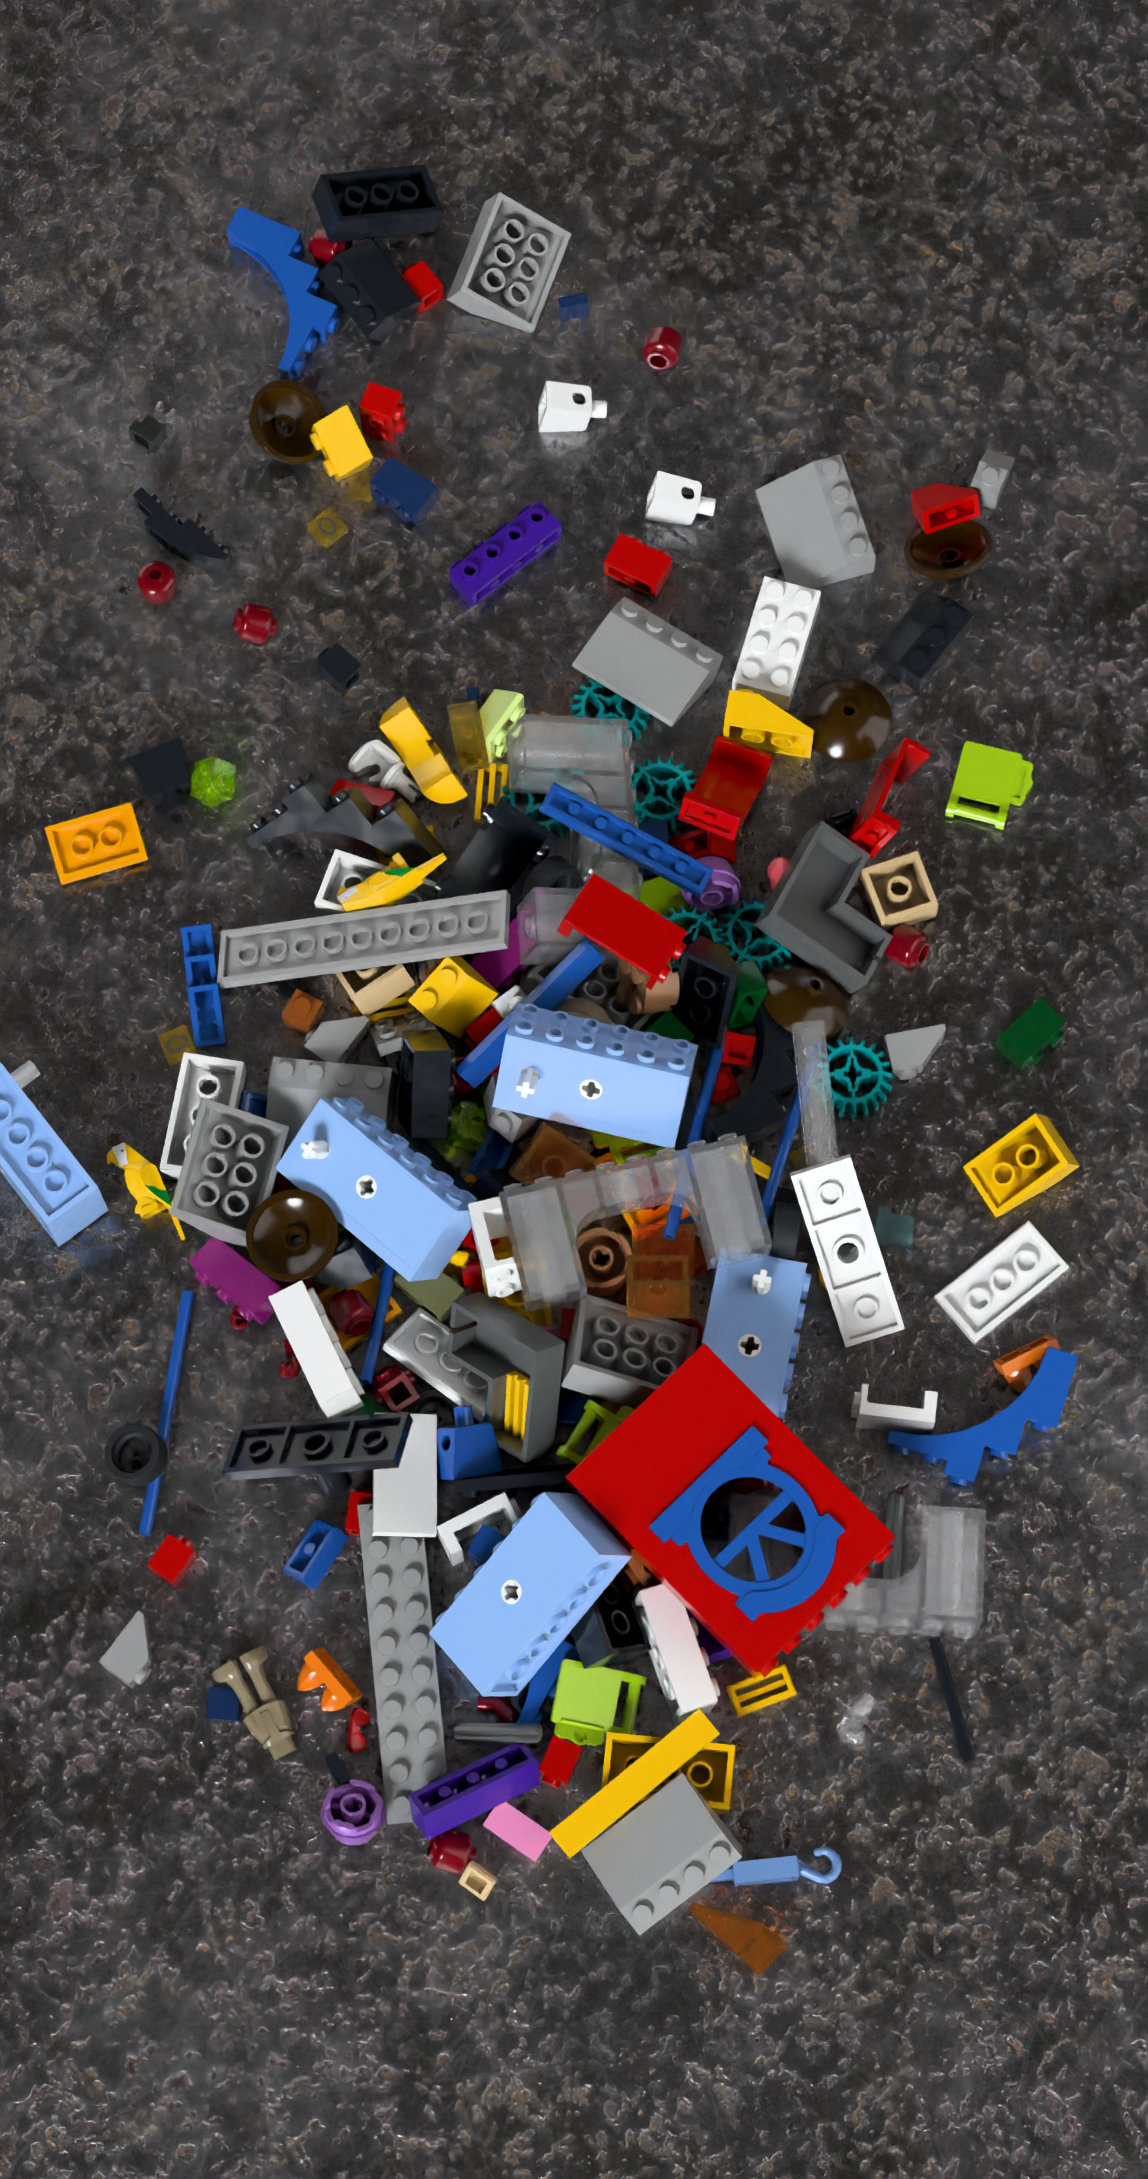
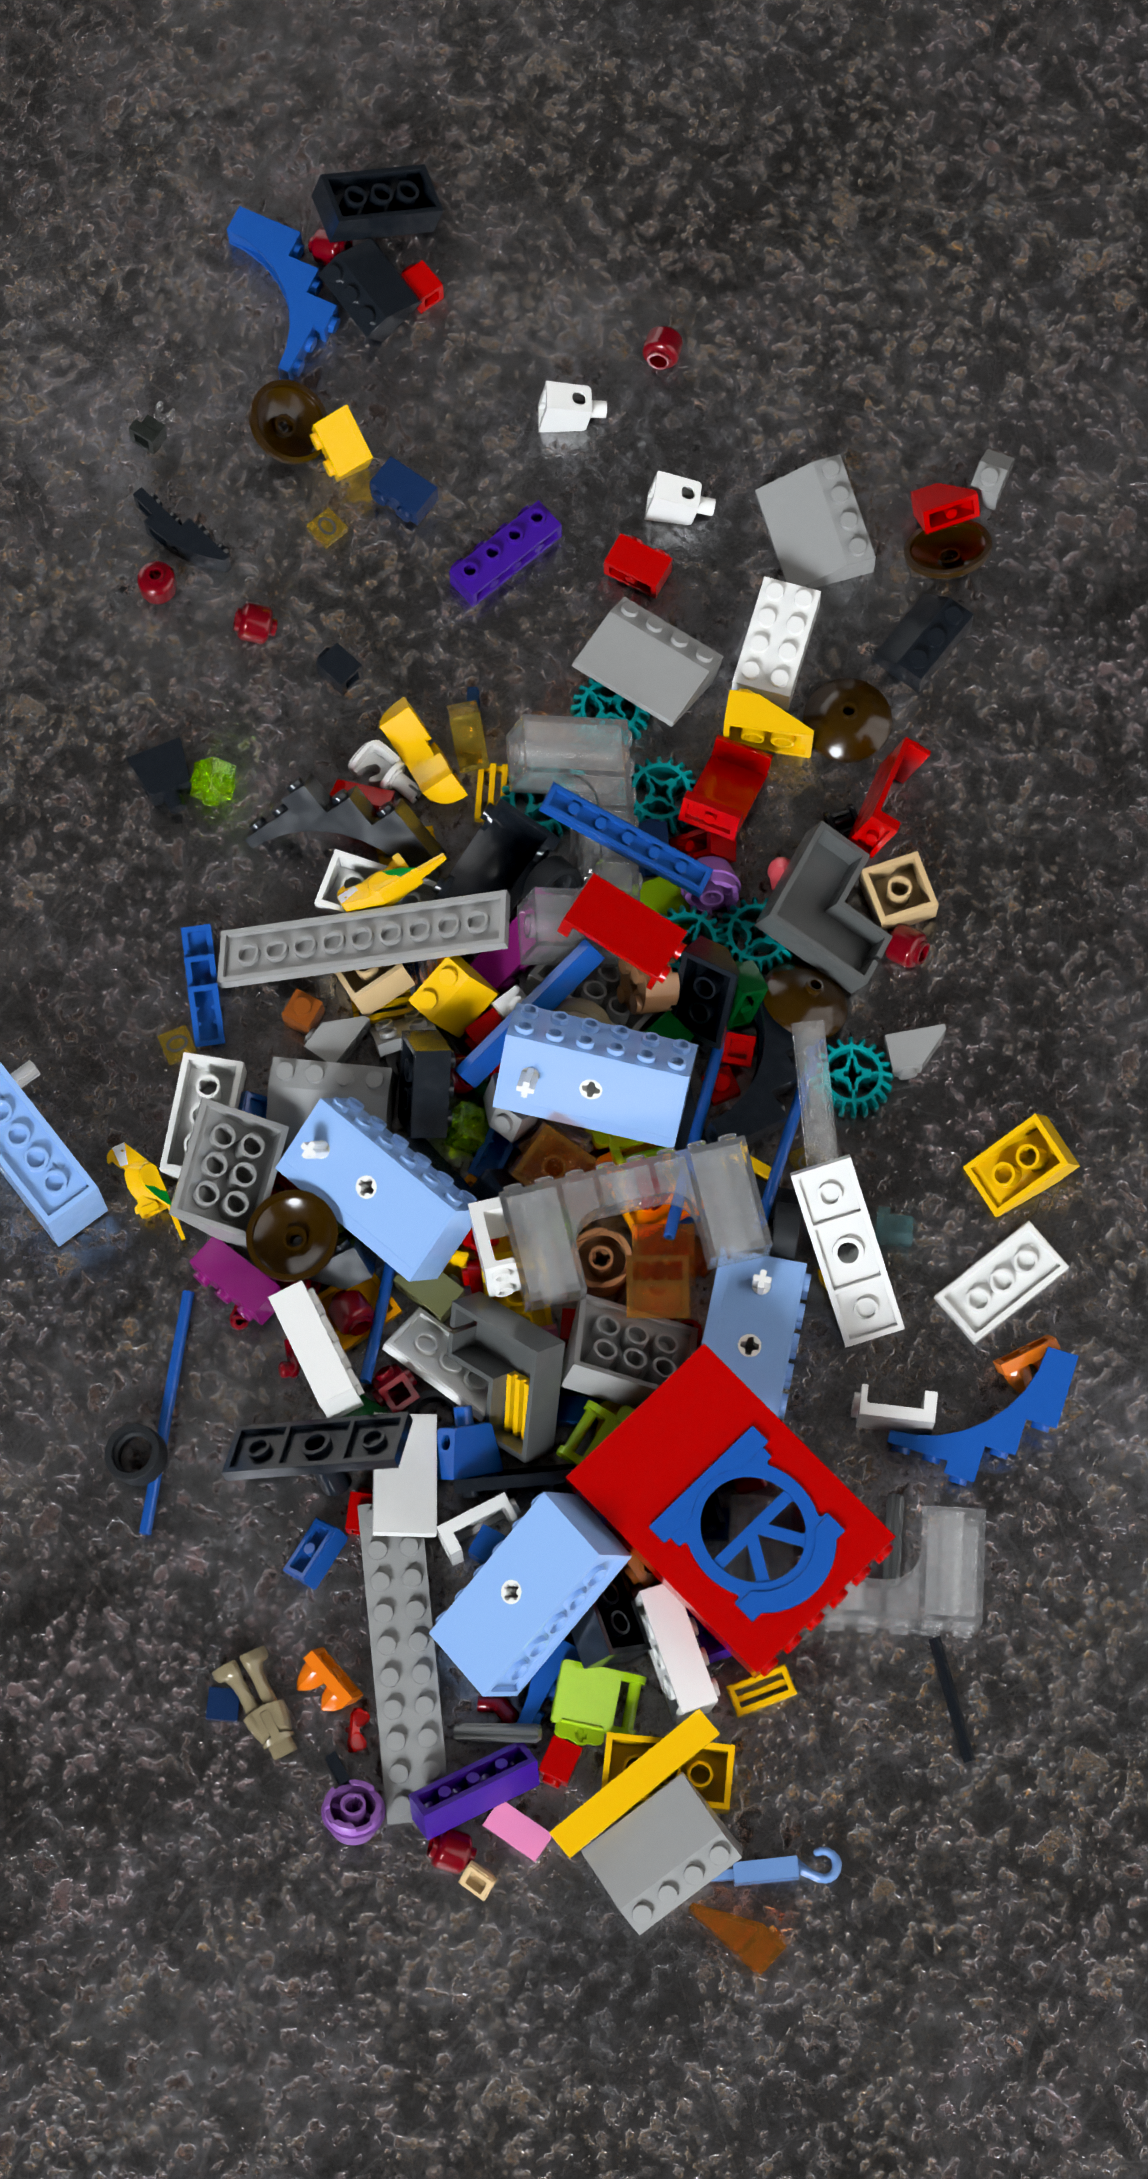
(96, 843): light orange plate -> none
(130, 1653): light grey slope -> none
(173, 1559): red brick -> none
(382, 413): red brick -> none
(498, 717): yellowish green slope -> none
(509, 264): light grey slope -> none
(573, 307): dark blue tile -> none
(855, 1717): clear arm -> none
(990, 778): lime piece -> none
(1031, 1035): dark green brick -> none

